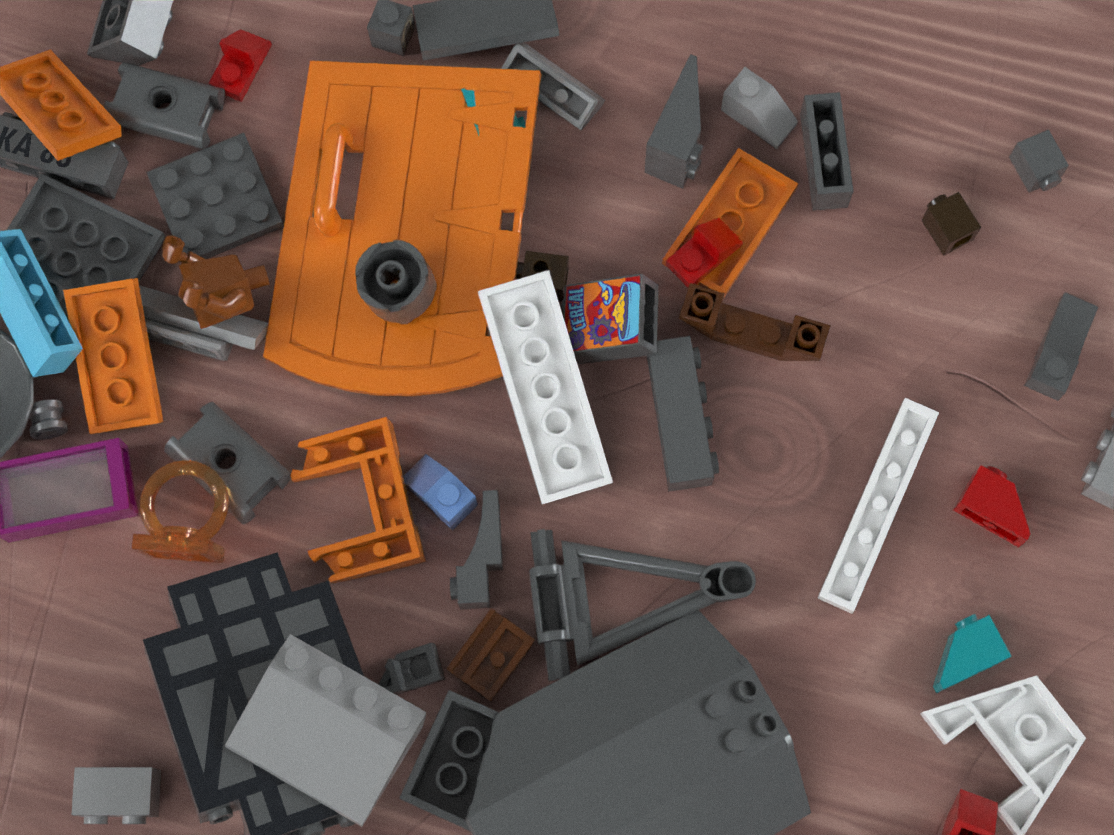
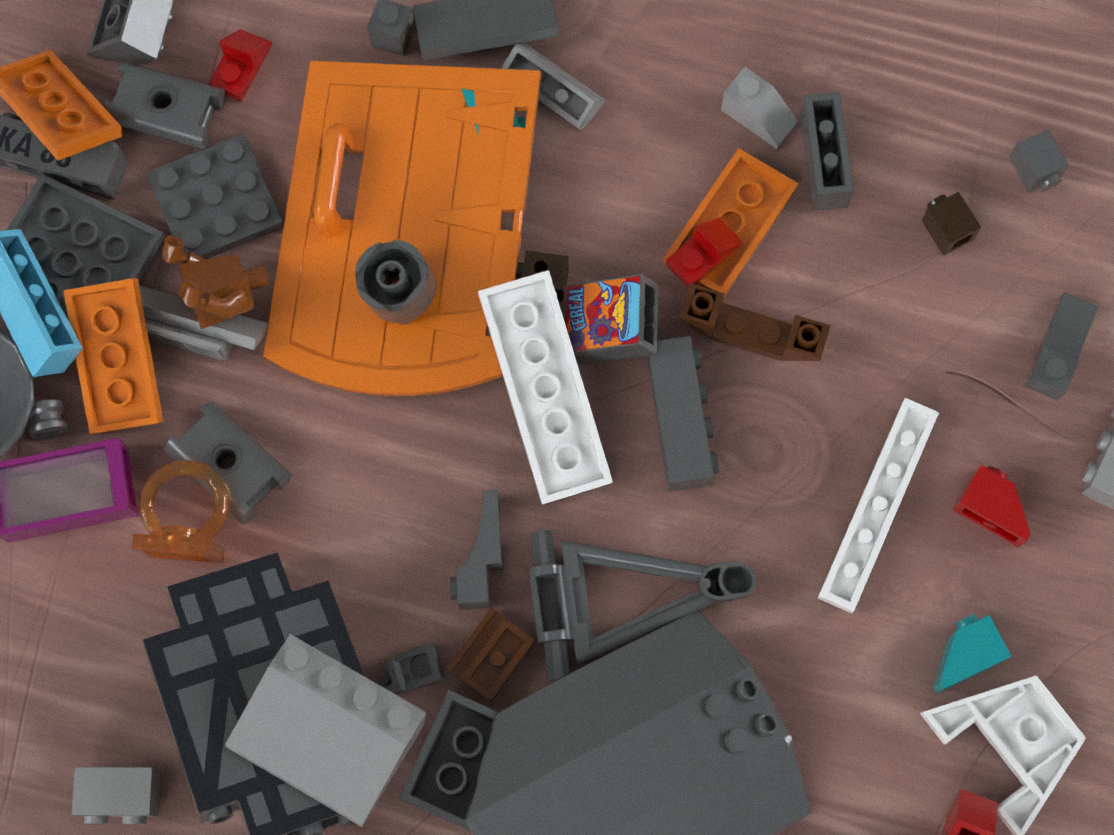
(377, 453): orange wedge -> none
(440, 491): medium blue slope -> none
(674, 143): dark grey slope -> none

